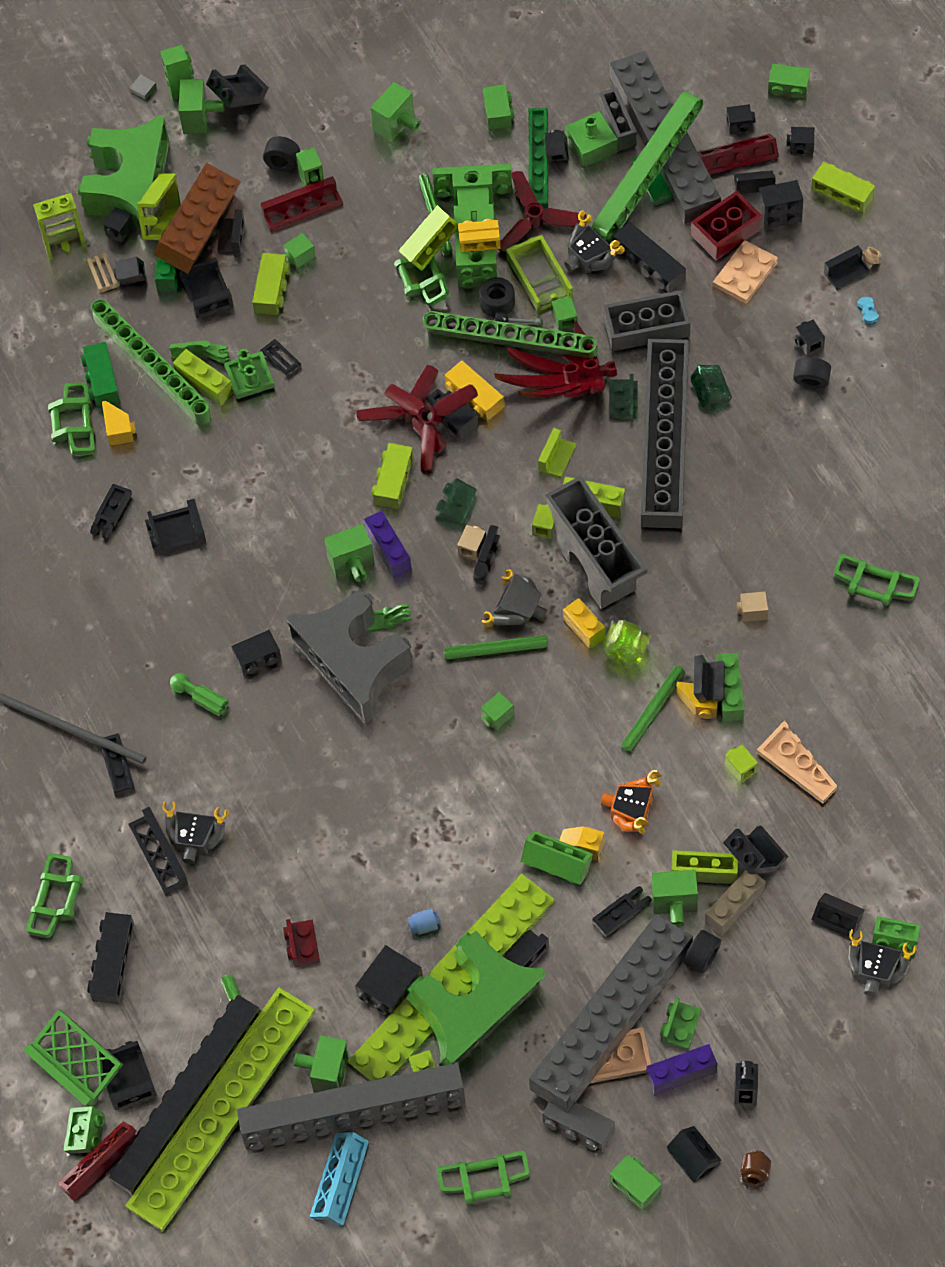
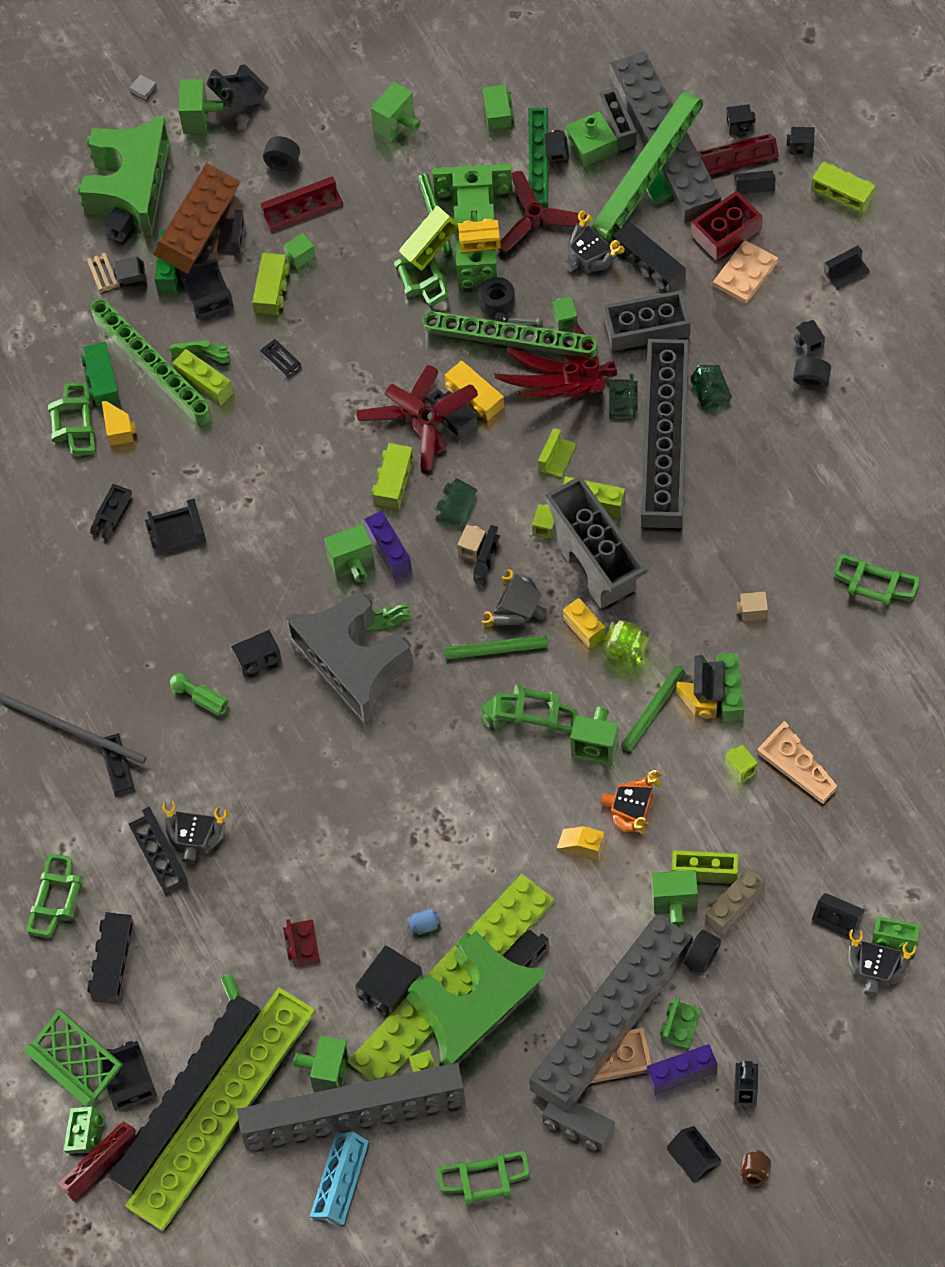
(59, 222): lime door -> none
(158, 206): lime door -> none
(176, 67): bright green brick -> none
(249, 374): bright green plate -> none
(309, 166): bright green brick -> none
(518, 715): none -> bright green bar
(539, 272): door -> none
(556, 857): bright green brick -> none
(594, 738): none -> bright green brick
(620, 911): black hinge -> none
(635, 1181): bright green brick -> none
(756, 851): black panel -> none
(780, 204): black brick -> none
(789, 81): bright green brick -> none
(868, 310): medium azure piece -> none
(871, 256): tan plate -> none

